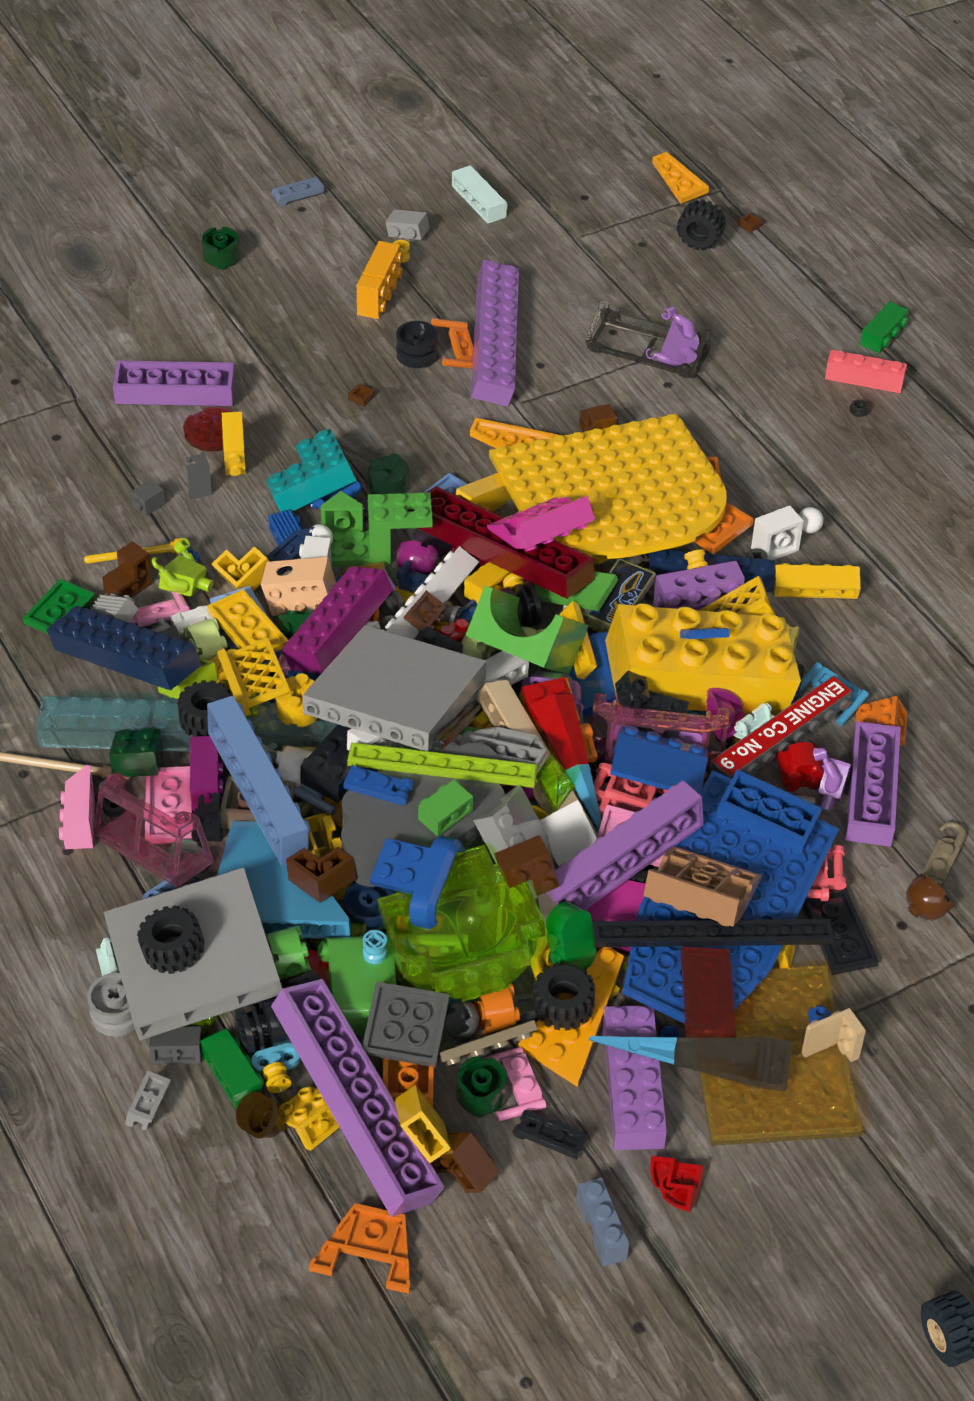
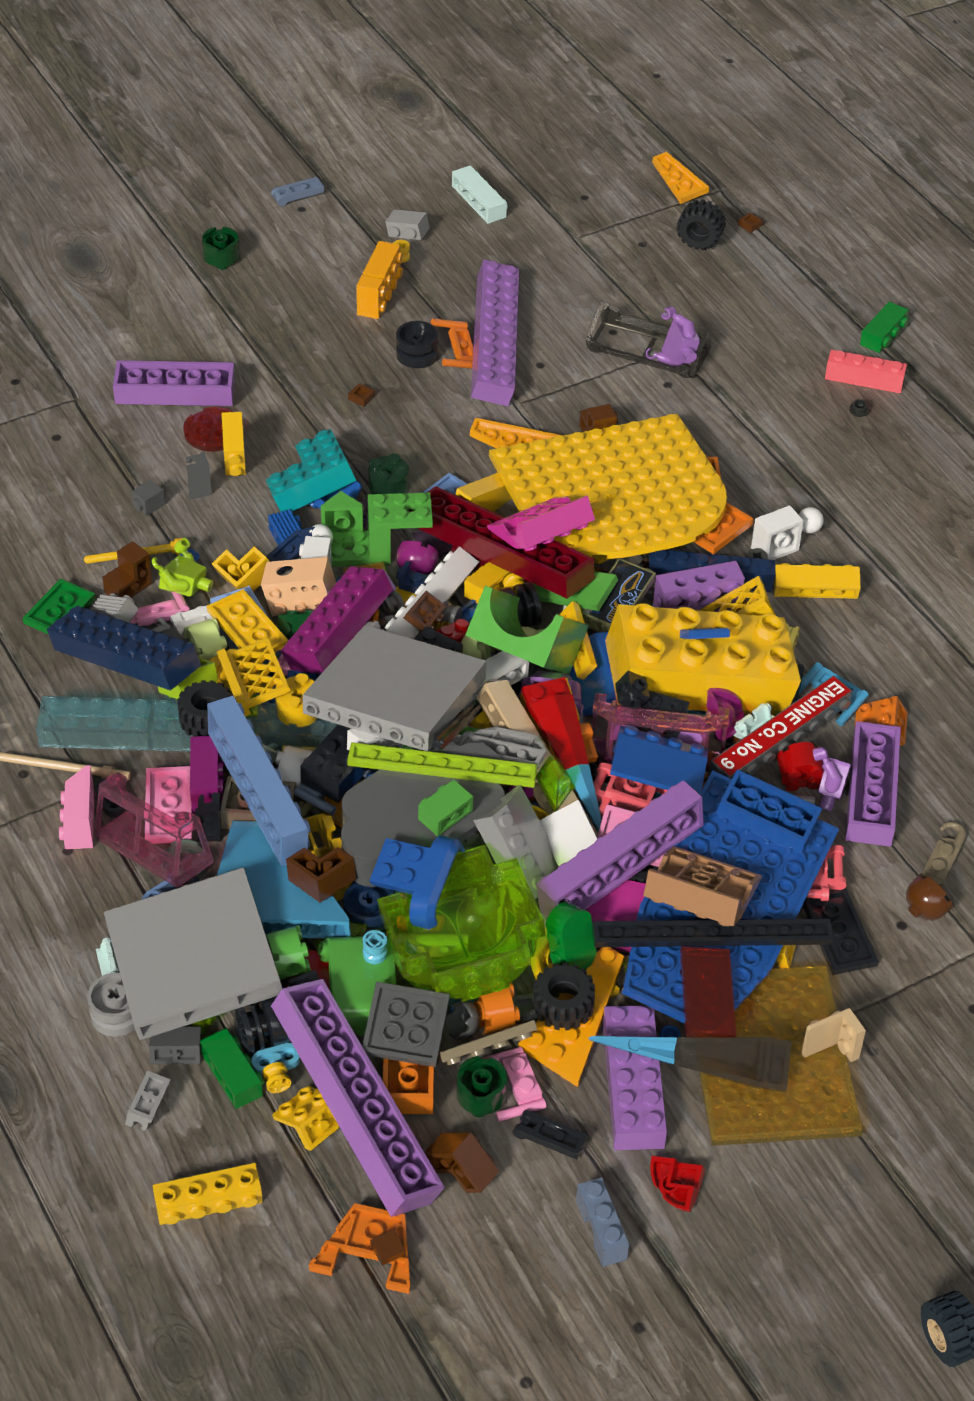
(136, 752): dark green brick -> none
(168, 924): black tyre -> none
(207, 1194): none -> yellow brick
(260, 1116): dark brown piece -> none
(378, 785): blue plate -> none
(388, 1247): none -> reddish brown tile
(422, 1124): yellow brick -> none
(530, 863): reddish brown brick -> none
(695, 559): yellow wheel -> none
(818, 1010): blue plate -> none

